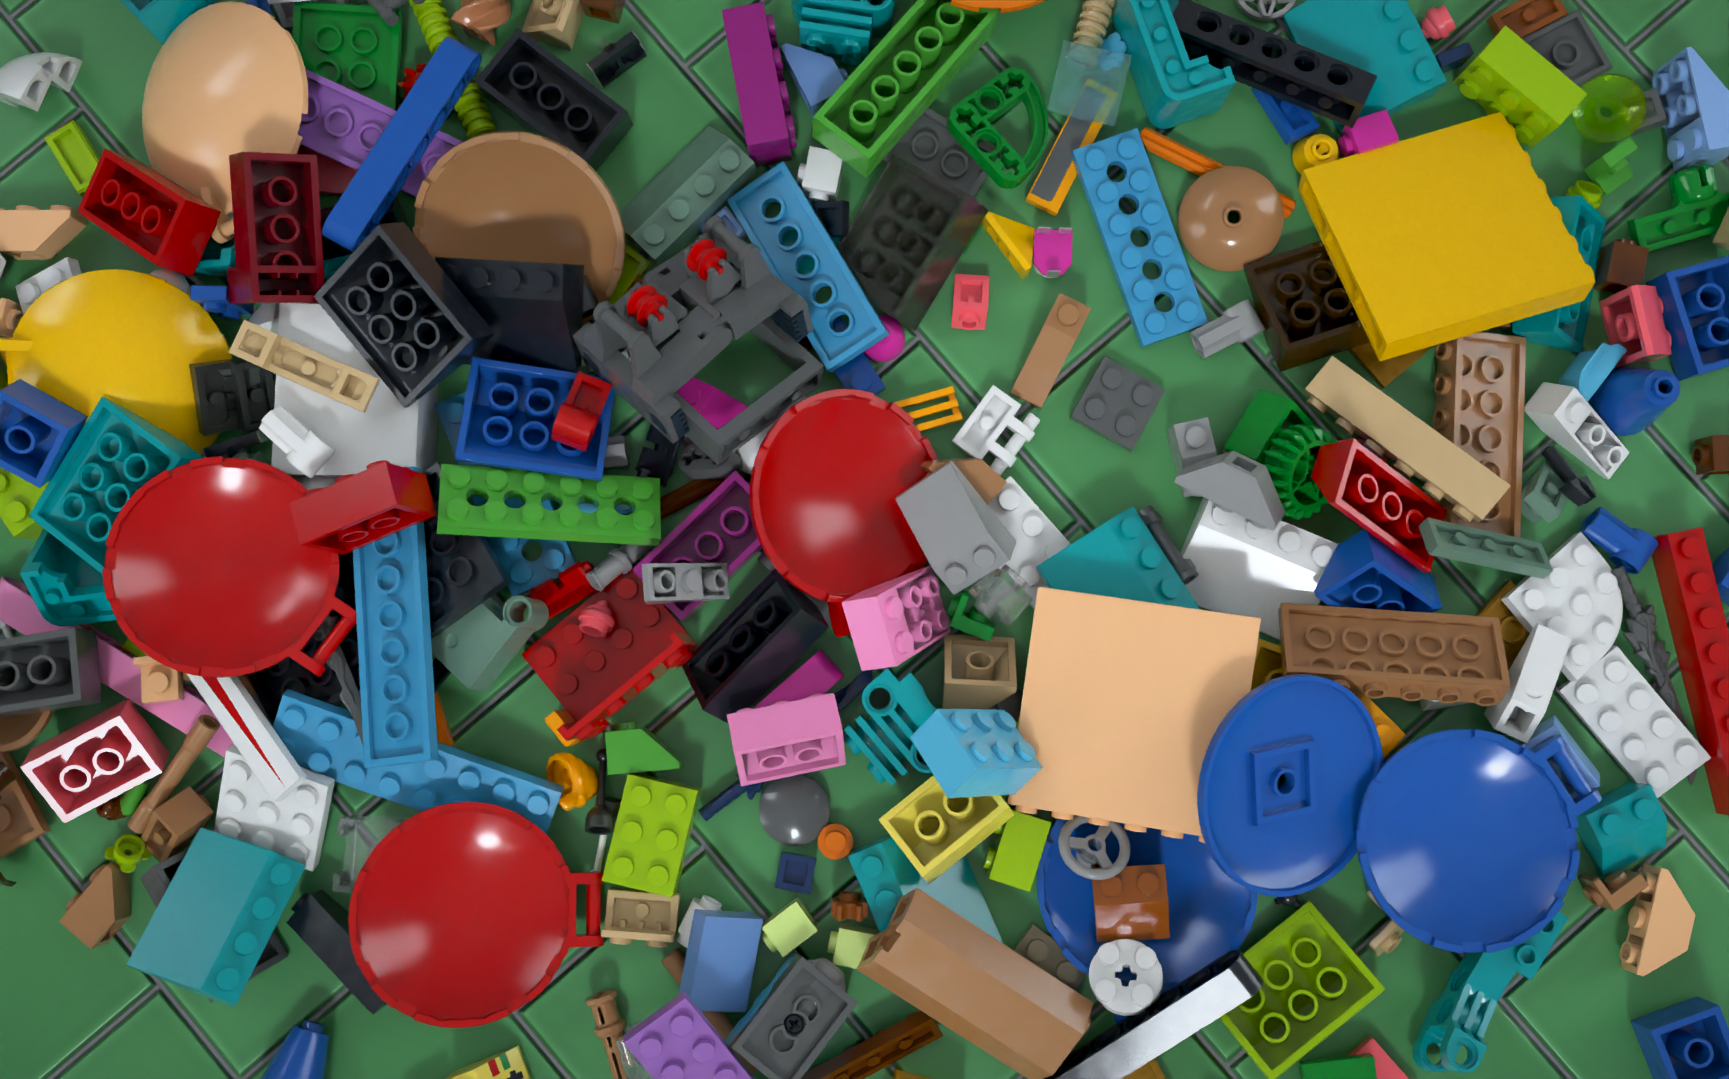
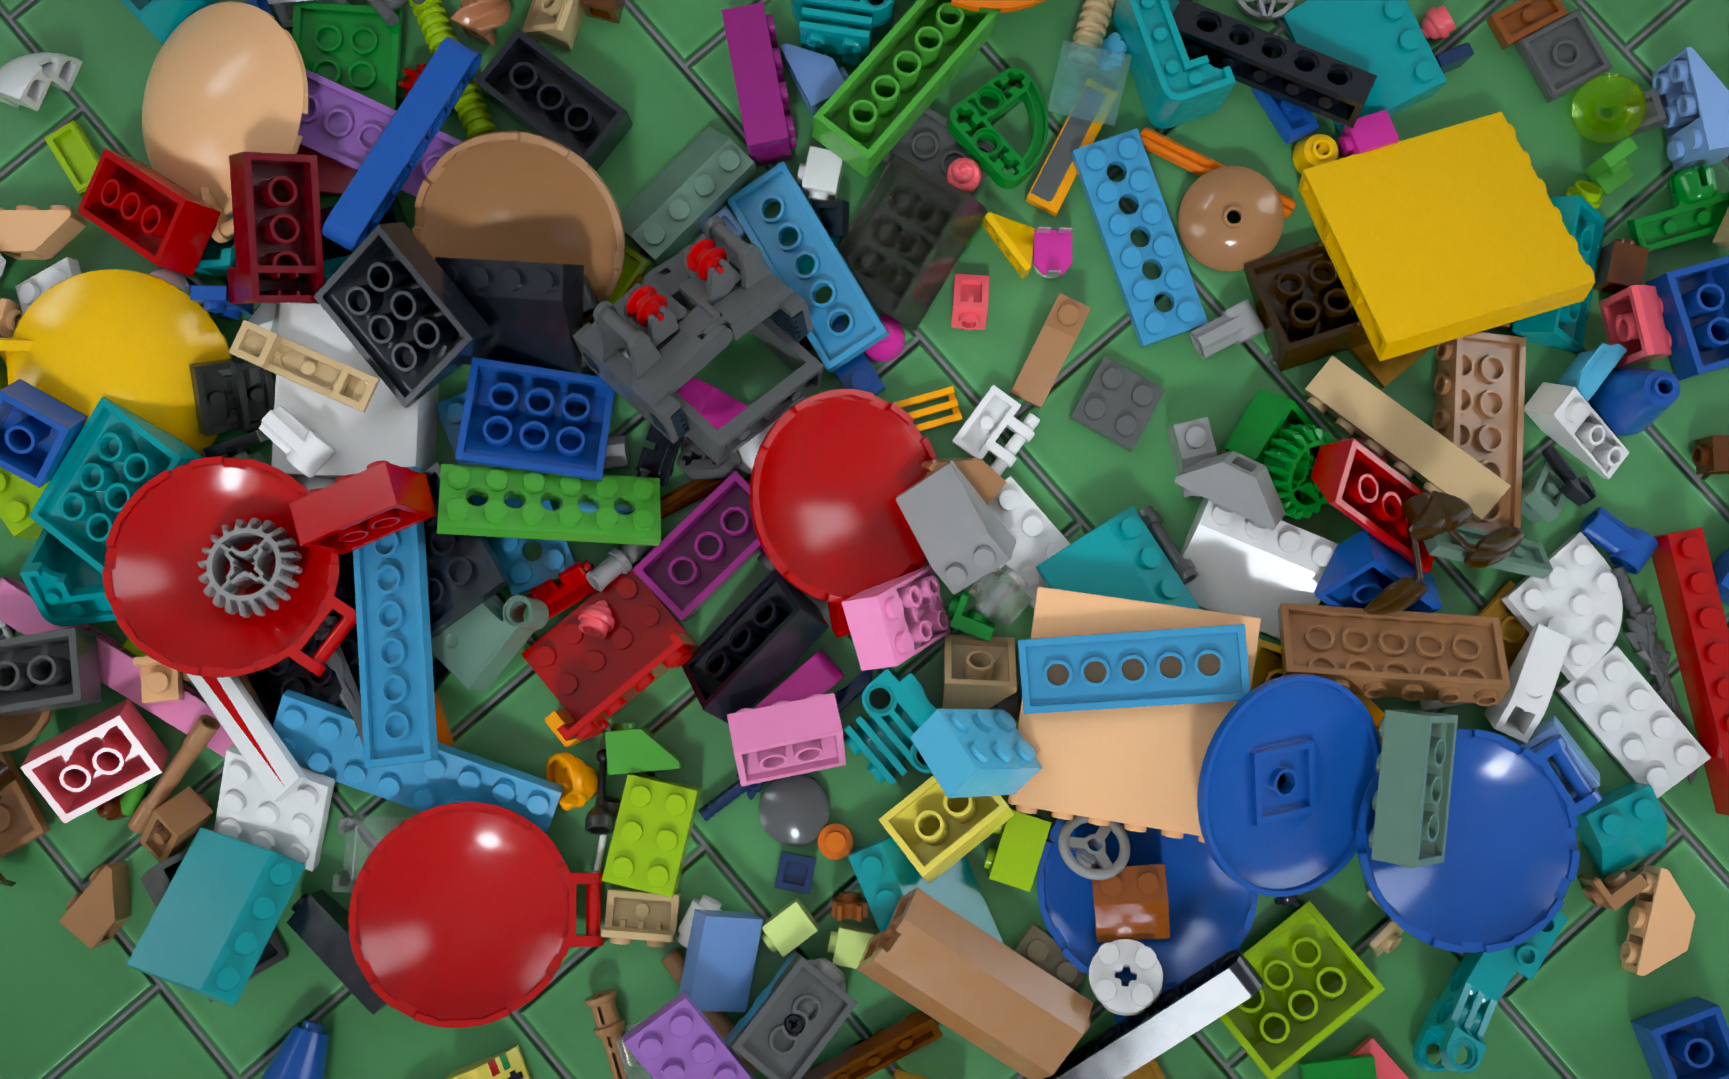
(131, 844): lime plate -> none
(226, 588): none -> light grey gear
(581, 411): red plate -> none
(615, 57): black piece -> none
(684, 582): light grey slope -> none
(964, 174): none -> coral plate
(1151, 689): none -> dark azure plate
(1413, 787): none -> sand green slope
(1432, 517): none -> dark brown plant
(1520, 84): lime brick -> none

